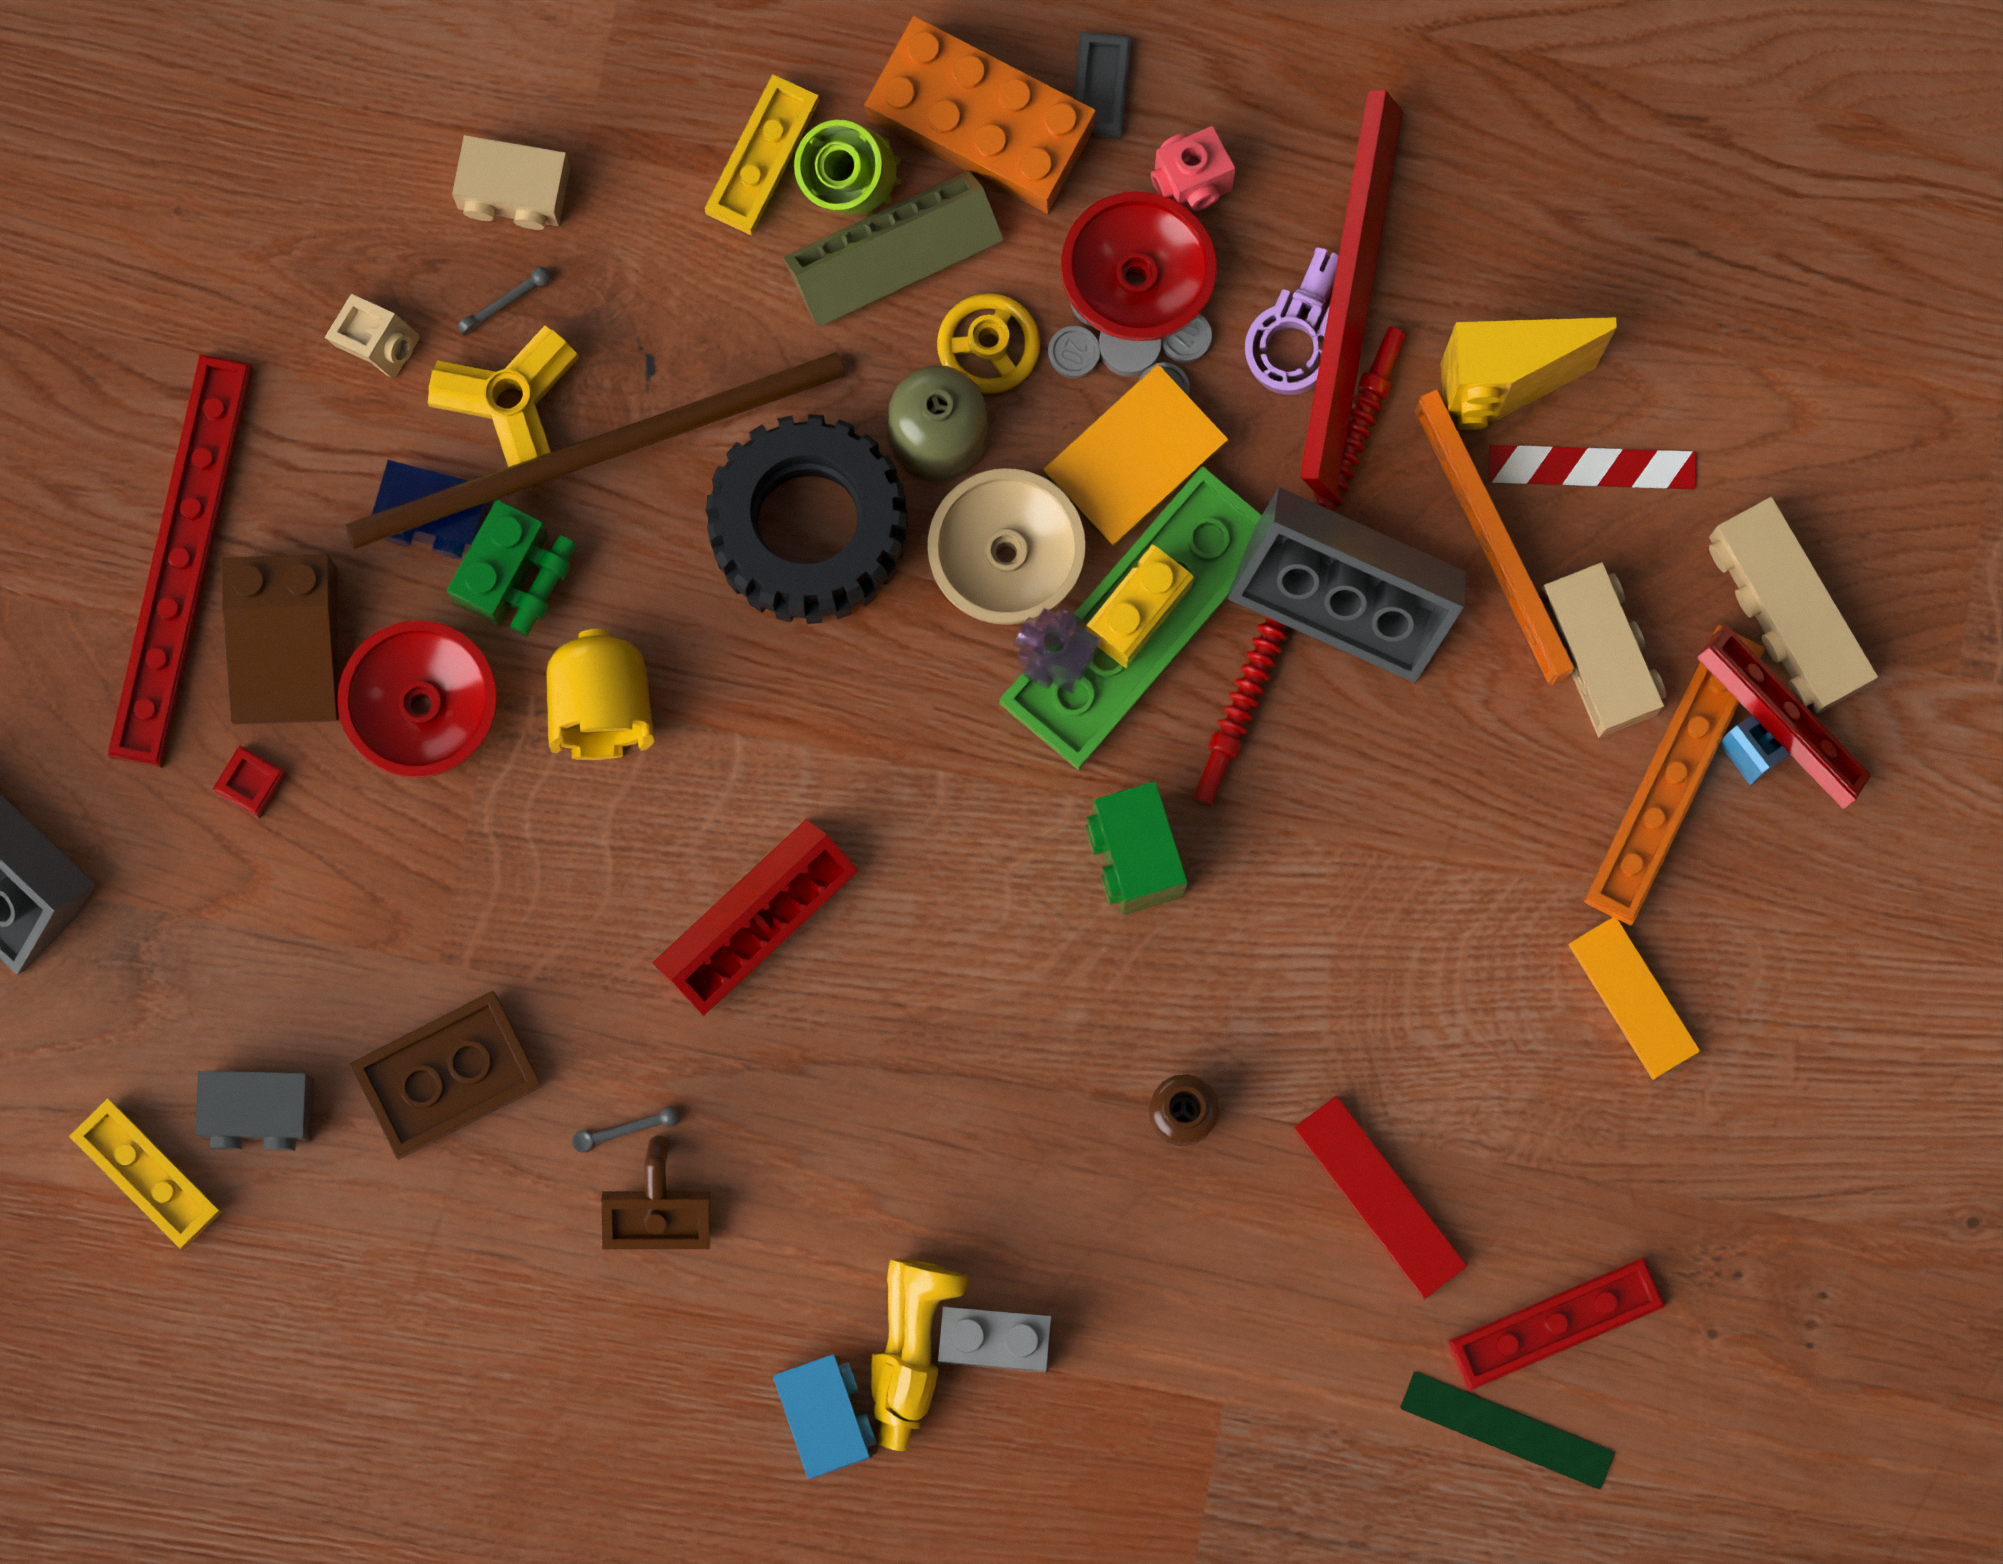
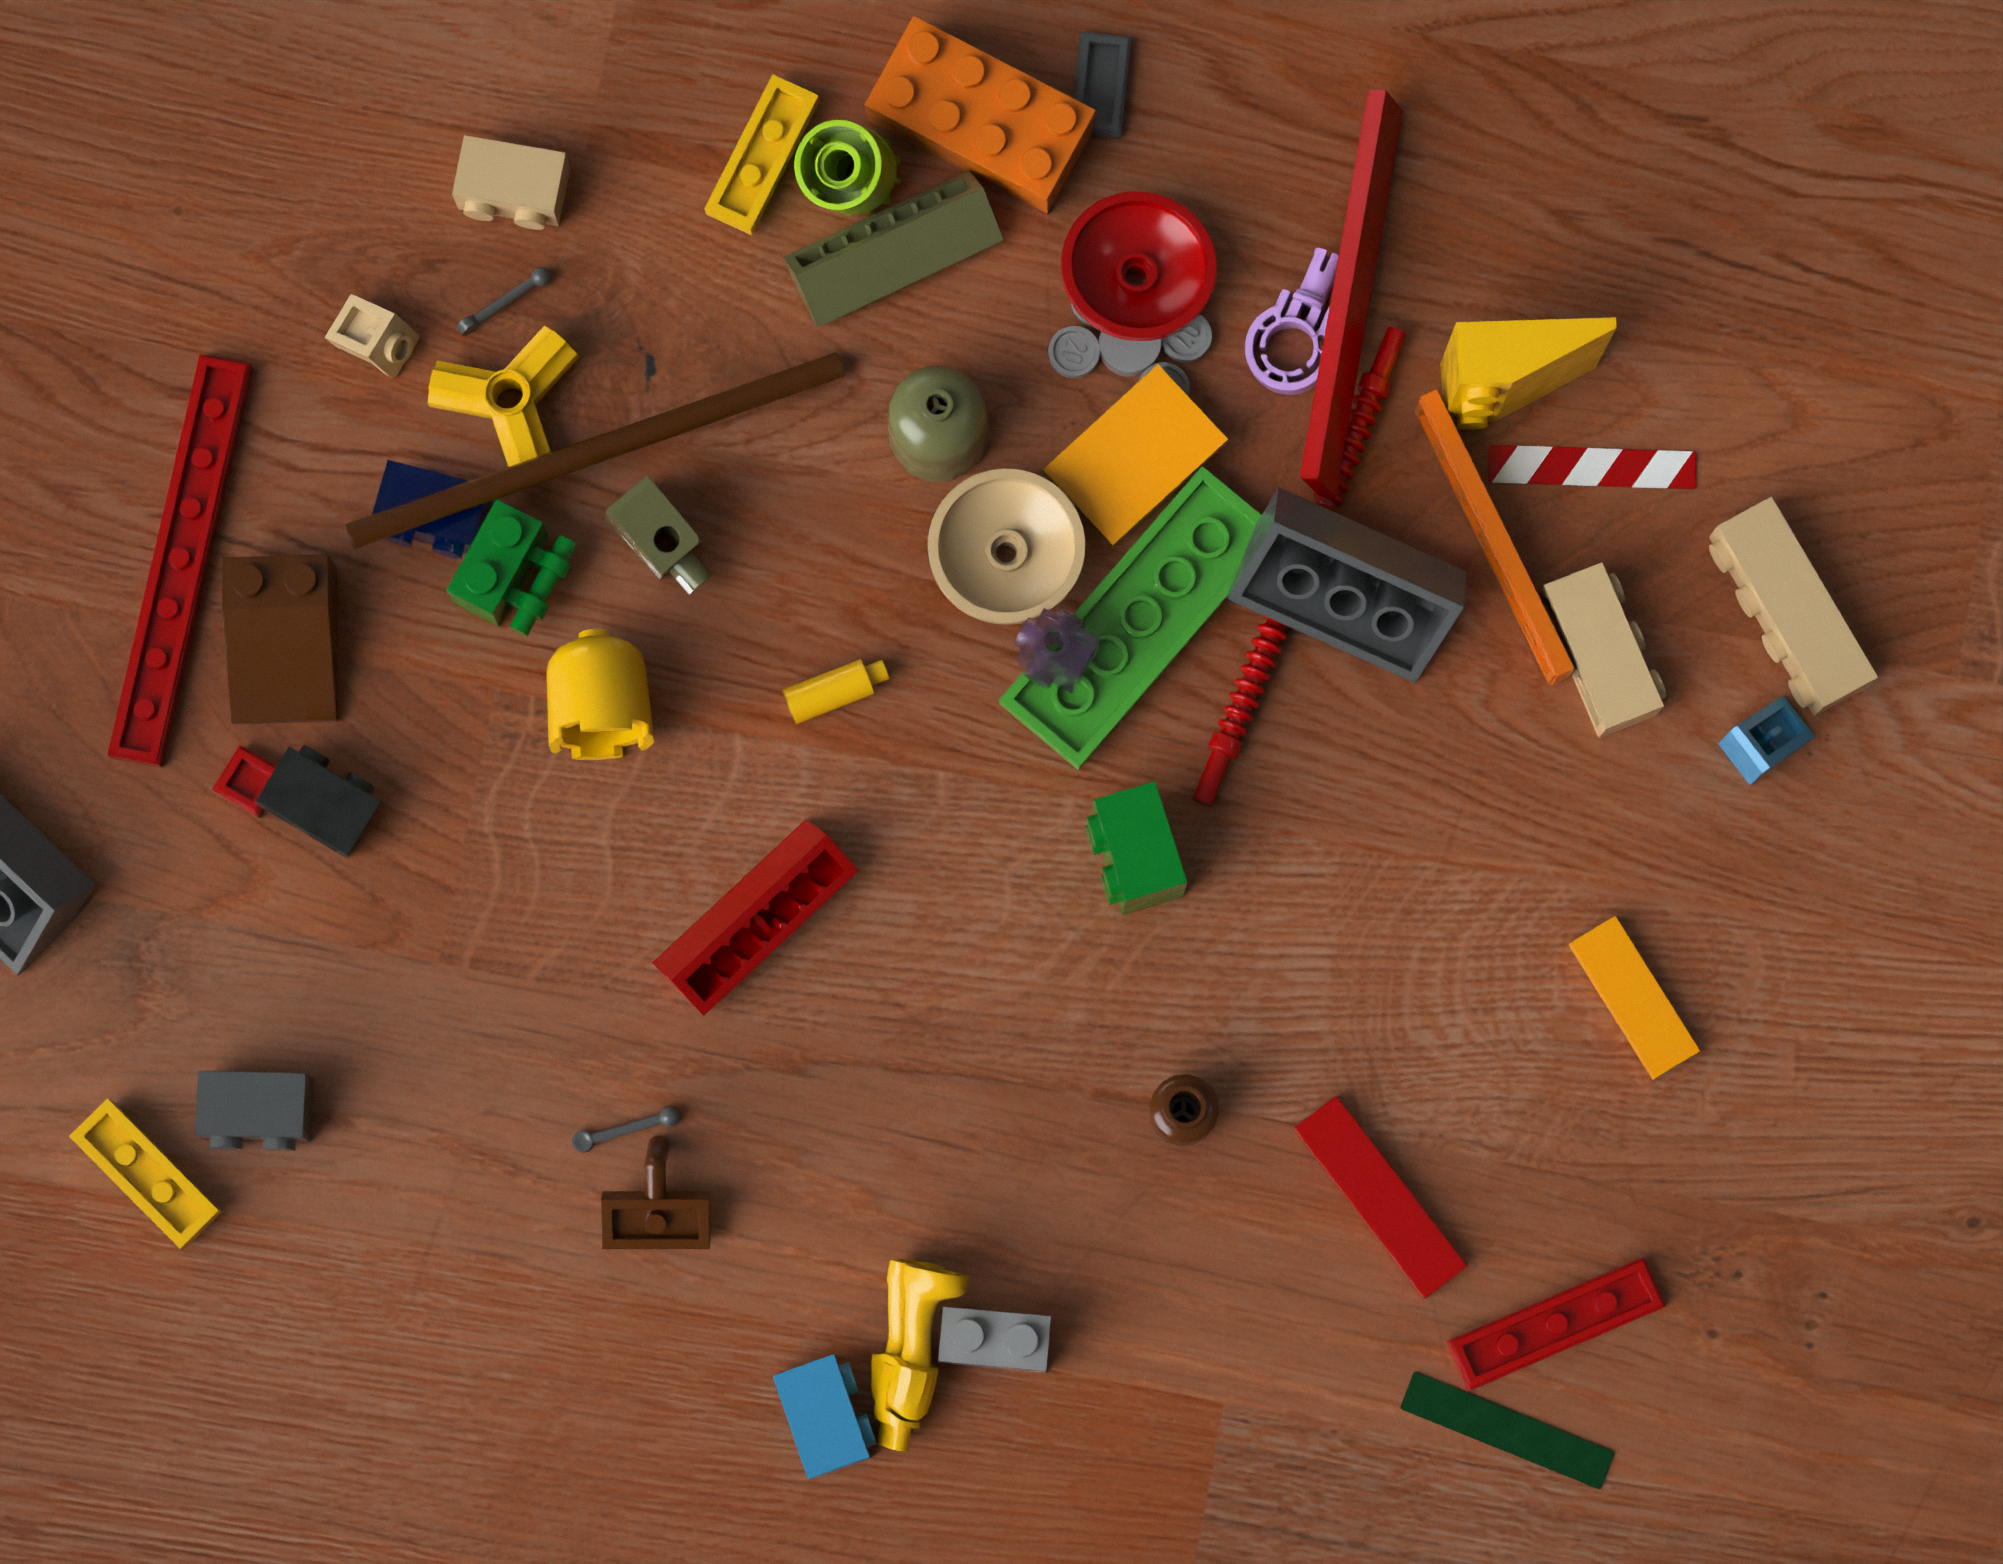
(319, 800): none -> pearl dark grey brick
(395, 671): red dish -> none
(445, 1075): reddish brown plate -> none
(646, 514): none -> olive torso
(796, 452): black tyre -> none
(833, 689): none -> yellow cylinder
(992, 325): yellow piece -> none
(1140, 605): yellow brick -> none
(1193, 169): coral brick -> none
(1664, 794): orange tile -> none
(1784, 716): red tile -> none

